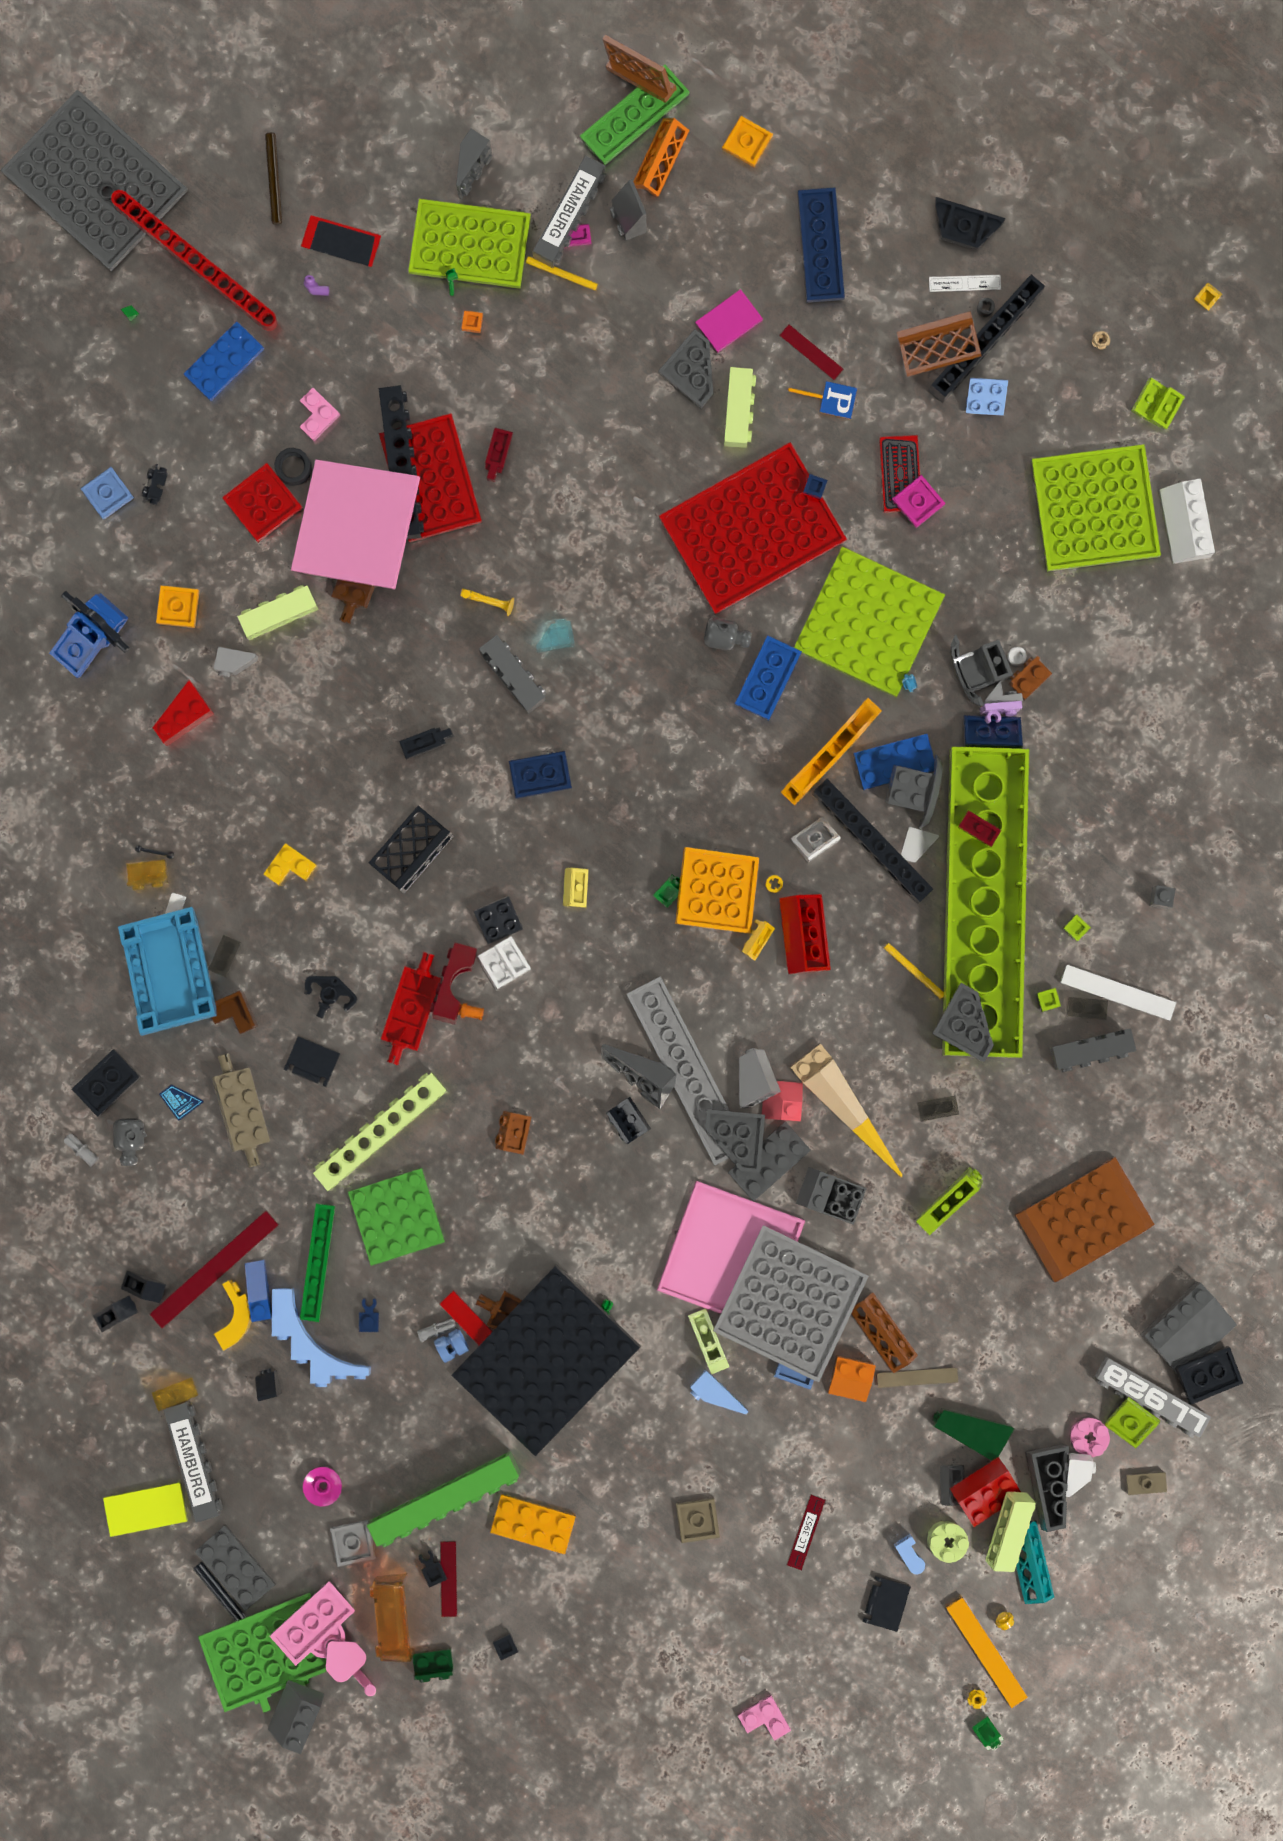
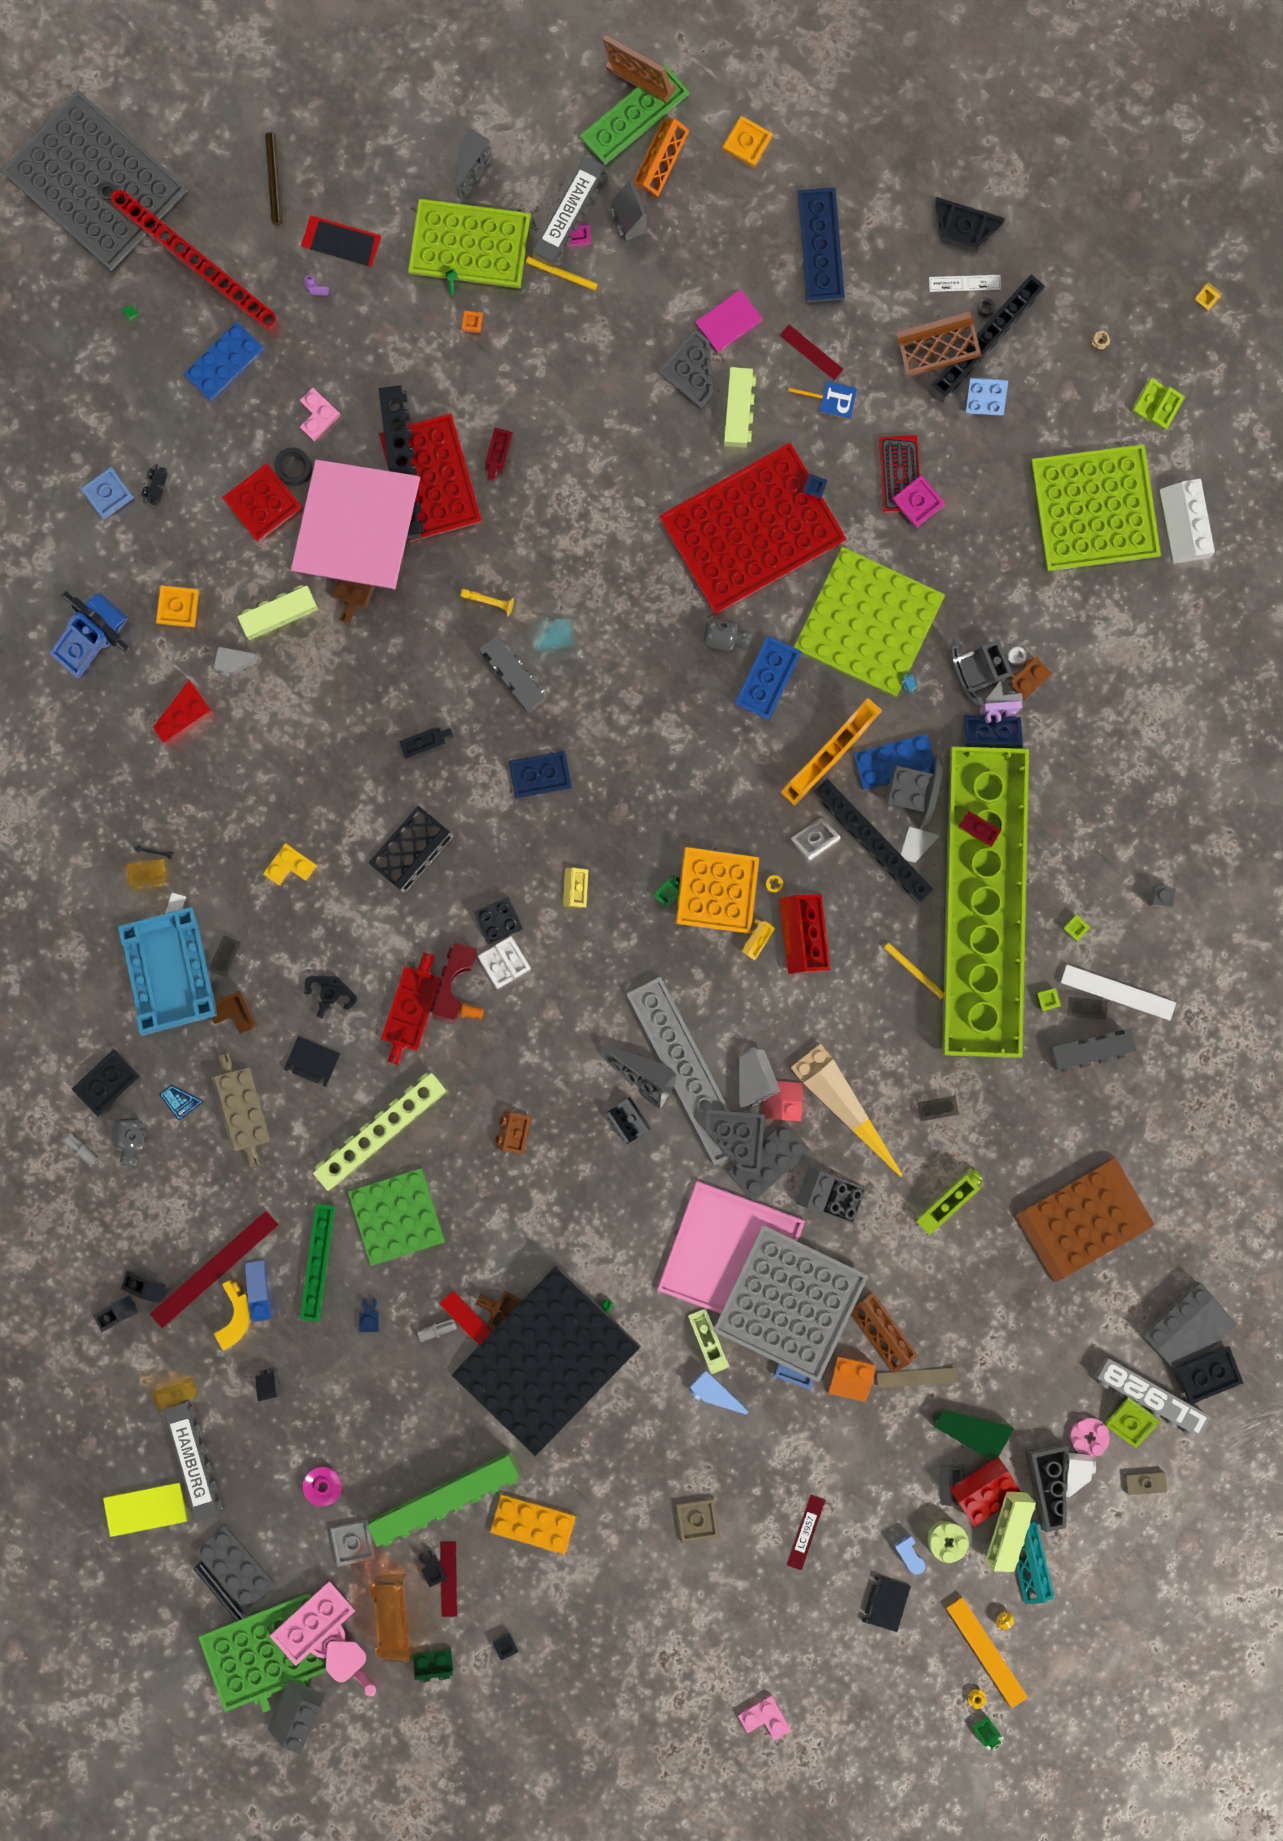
(303, 1347): light blue arch -> none
(457, 1341): medium blue wheel -> none
(965, 1024): dark grey plate -> none

